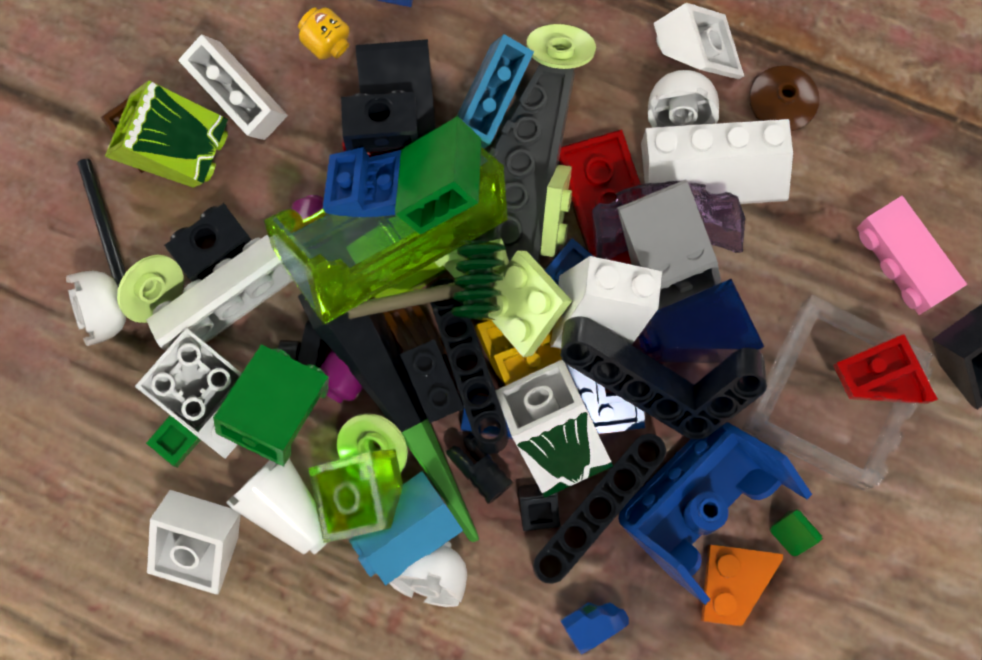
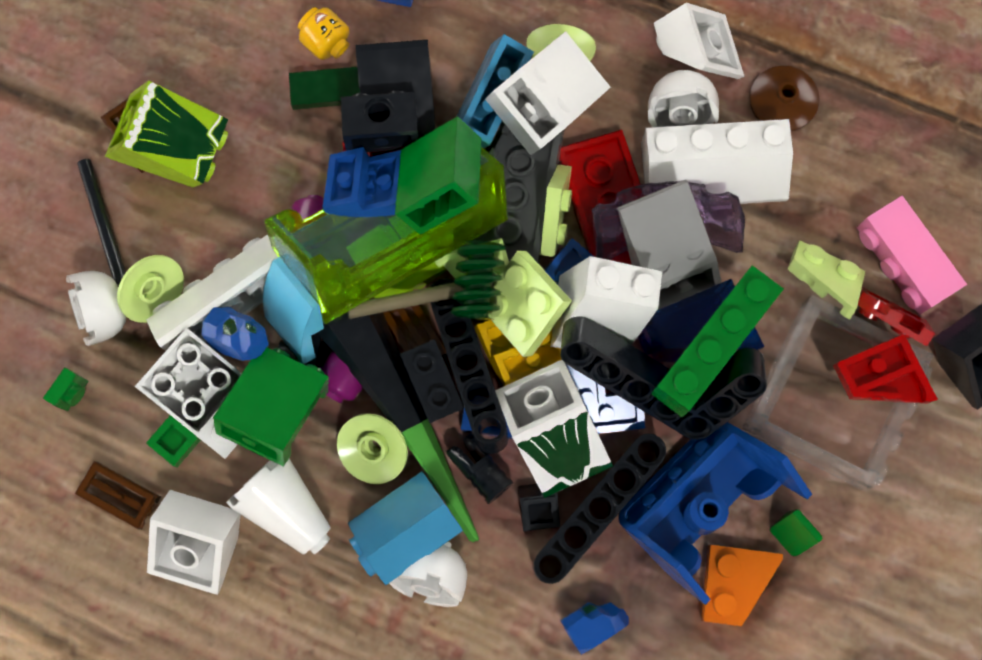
(66, 390): none -> green plate
(144, 509): none -> reddish brown tile
(187, 242): black brick -> none
(232, 87): white brick -> none
(234, 334): none -> blue rock
(291, 310): none -> medium azure slope
(322, 87): none -> dark green tile
(356, 494): clear neon green slope -> none
(547, 93): none -> white slope
(717, 341): none -> green brick
(828, 275): none -> yellowish green wing
(900, 319): none -> red wing

